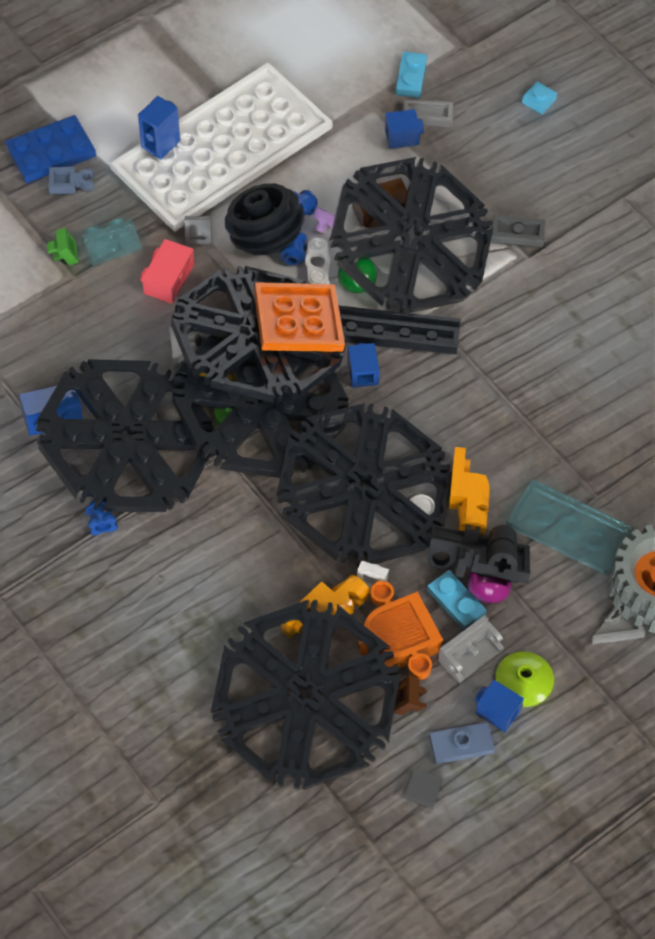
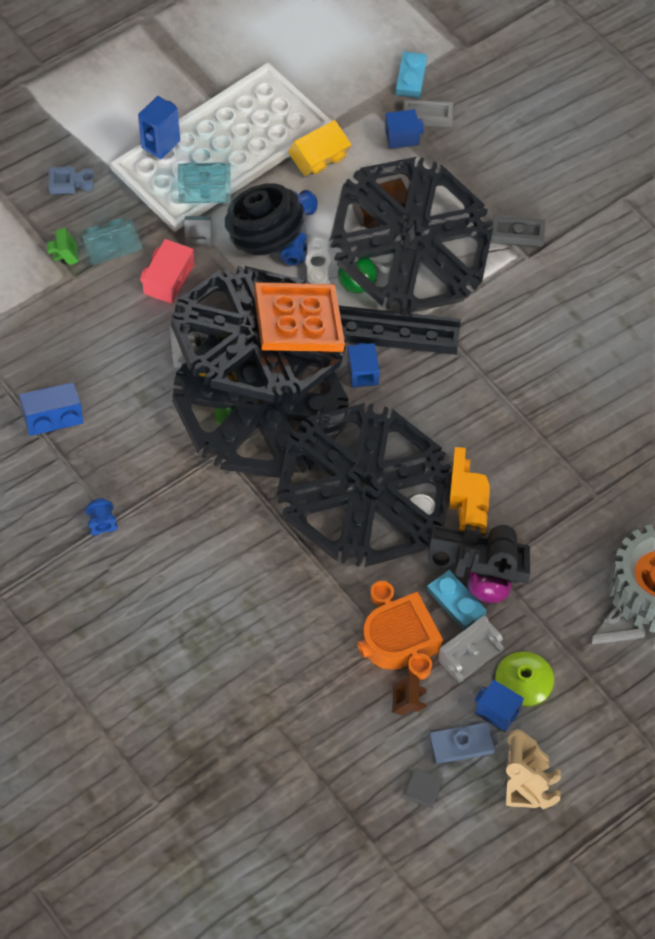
(53, 145): blue plate -> none
(106, 434): black plate -> none
(204, 183): none -> clear light blue brick
(320, 148): none -> yellow brick
(324, 219): lavender tile -> none
(330, 682): black plate -> none
(345, 594): light orange plate -> none
(371, 573): white plate -> none
(525, 774): none -> tan piece
(539, 97): medium azure plate -> none
(569, 526): clear light blue tile -> none

